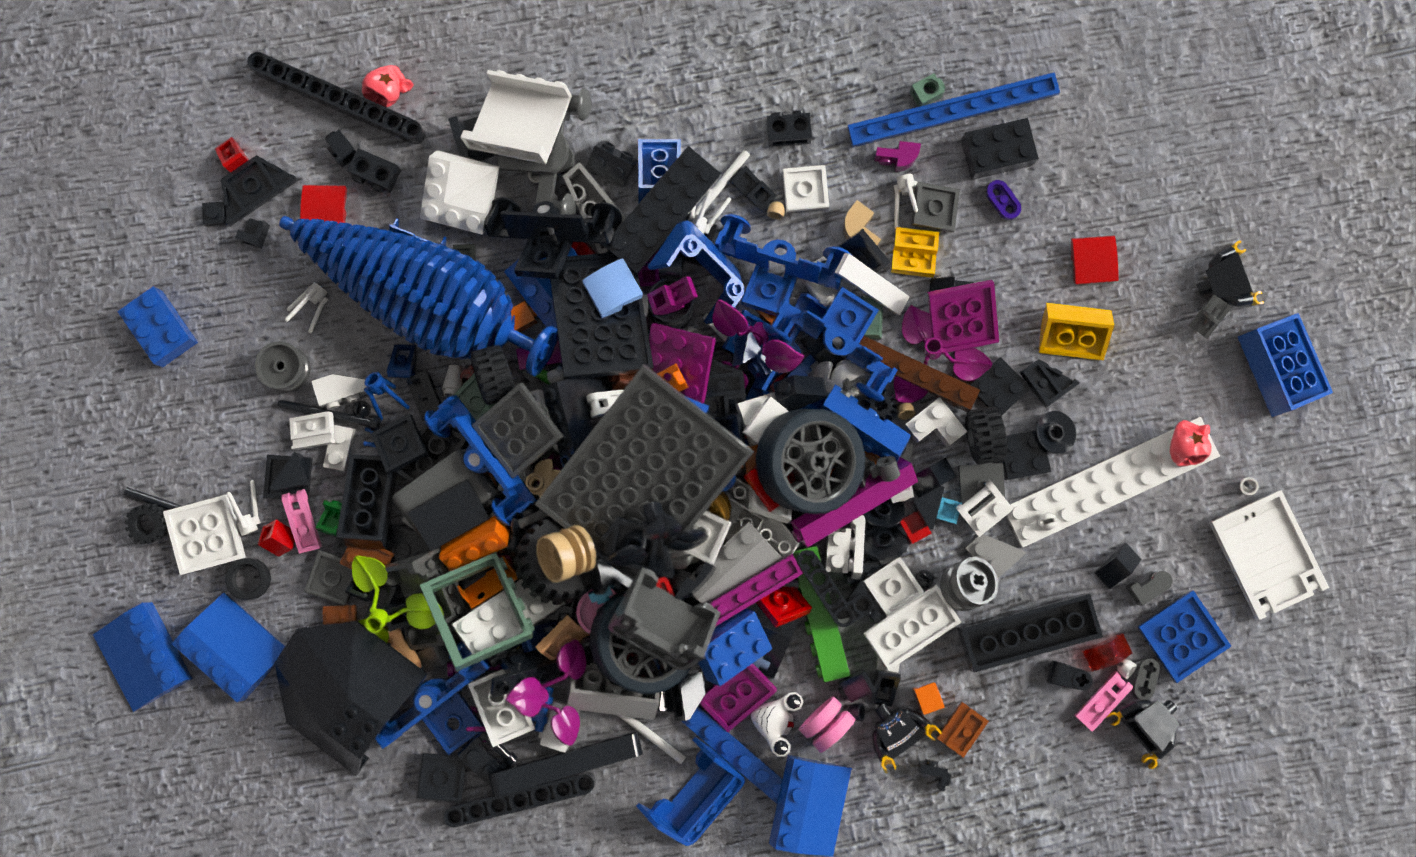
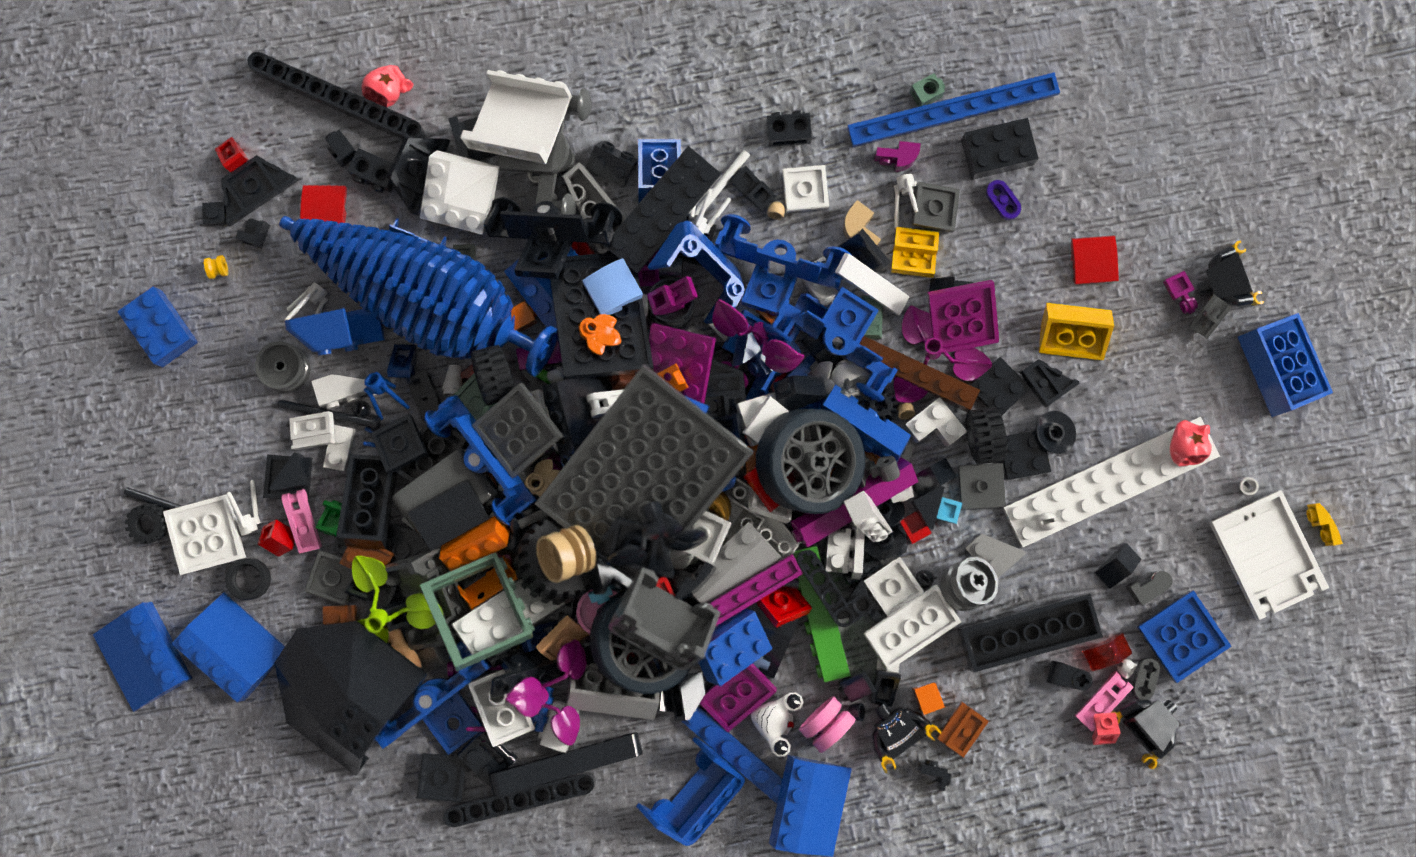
(216, 267): none -> yellow wheel
(336, 330): none -> blue windscreen
(410, 169): none -> black wing
(603, 333): none -> orange plate
(654, 738): white bar -> none
(867, 517): none -> white slope
(988, 513): white plate -> none
(1106, 729): none -> coral bracket
(1180, 286): none -> magenta plate
(1319, 516): none -> yellow slope

